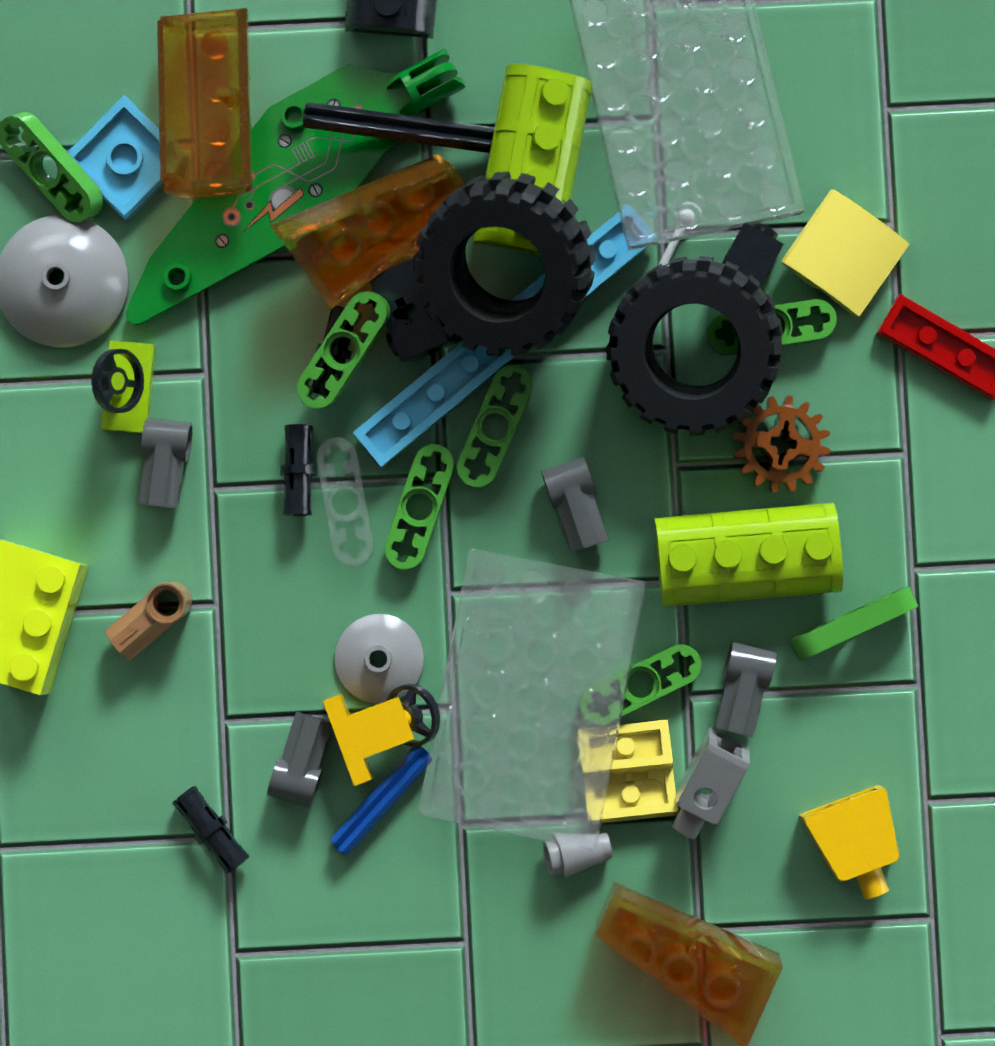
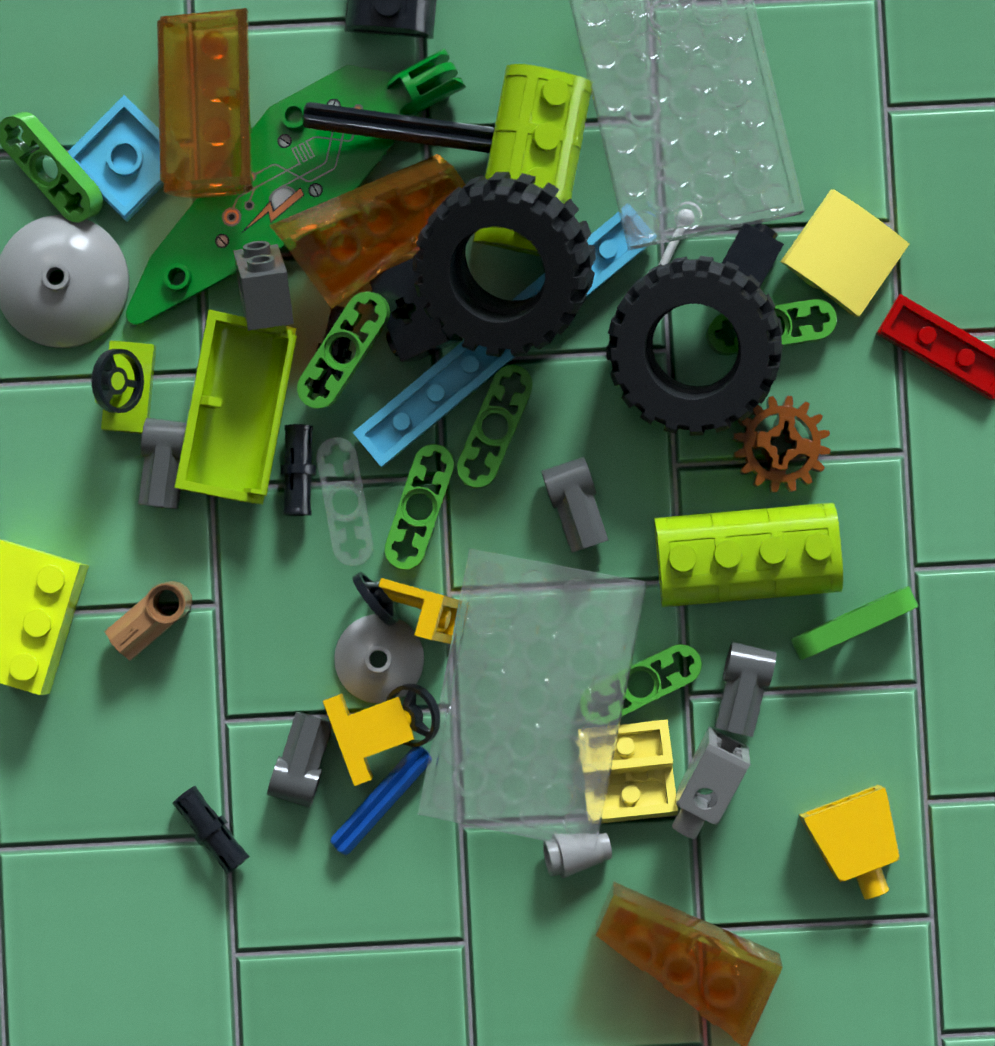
(235, 409): none -> lime container
(263, 285): none -> dark grey brick
(437, 611): none -> yellow piece

